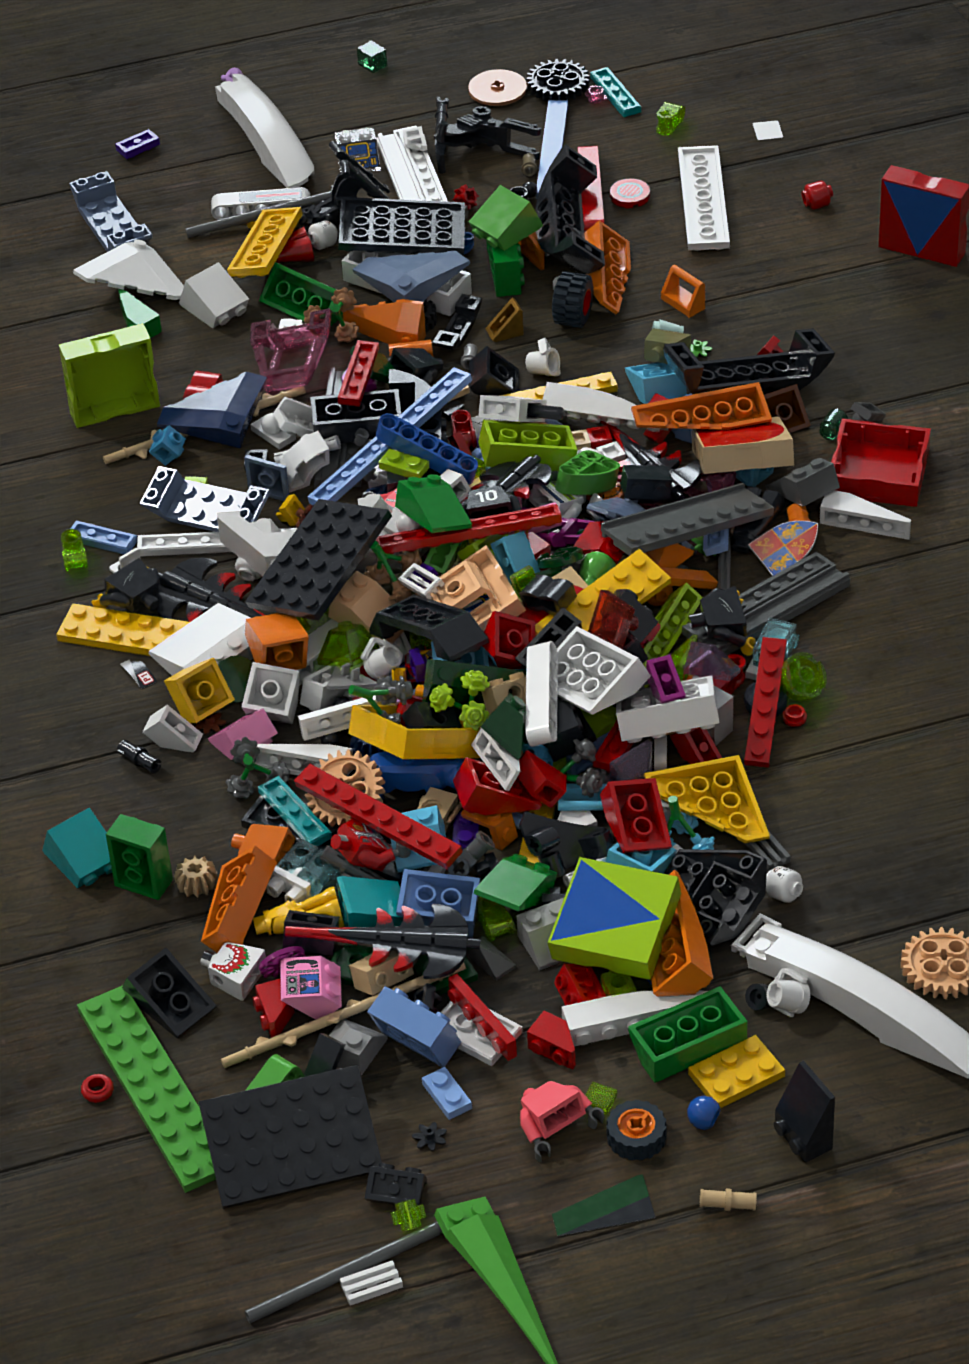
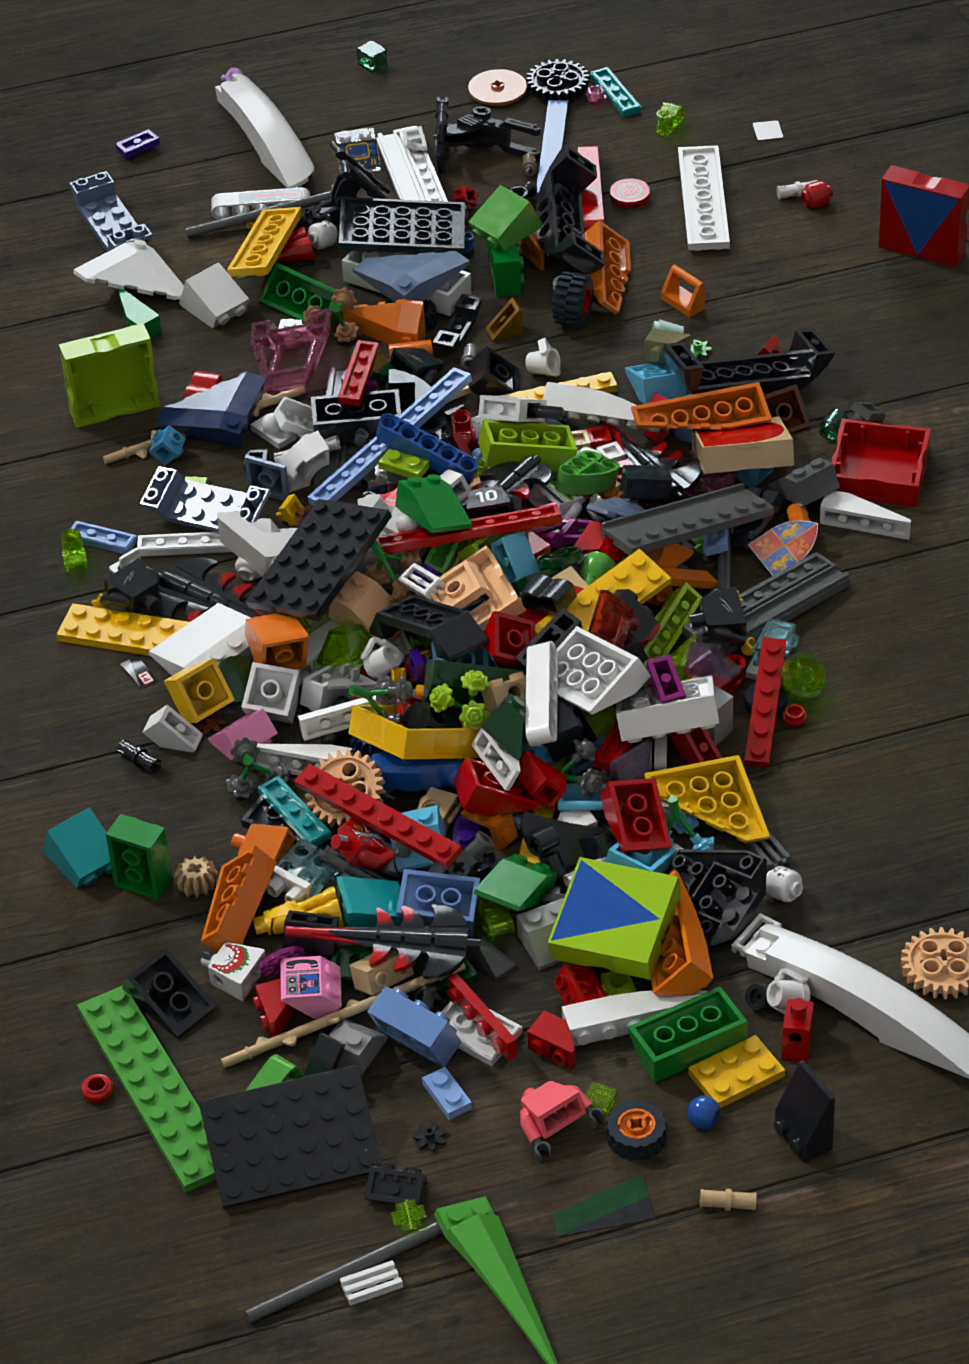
(521, 578): clear neon green tile -> none
(792, 190): none -> white pin
(800, 1020): none -> red torso

